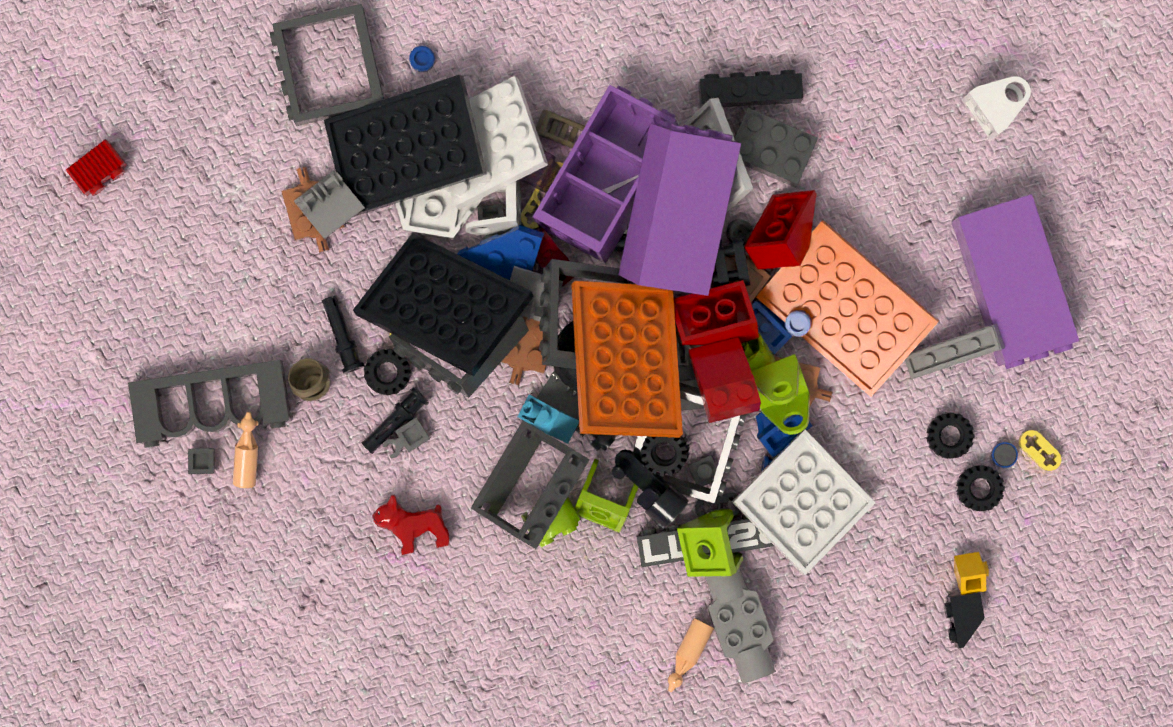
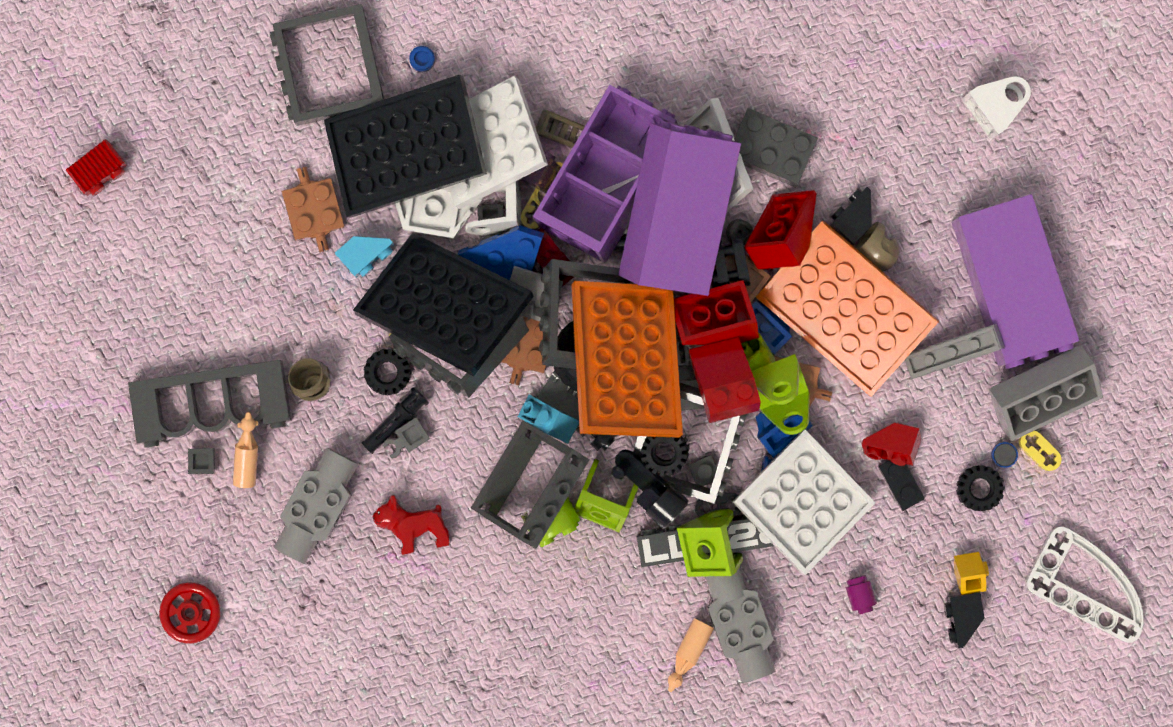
(208, 602): none -> red plate
(315, 506): none -> light grey brick
(329, 204): light grey hinge -> none
(345, 345): black pin -> none
(362, 252): none -> medium azure slope
(752, 90): black brick -> none
(798, 323): tile -> none
(856, 218): none -> black slope
(860, 594): none -> magenta brick
(878, 248): none -> dark tan helmet
(894, 443): none -> red slope
(901, 484): none -> black plate
(964, 428): black tyre -> none
(1046, 393): none -> light grey brick
(1074, 596): none -> white beam

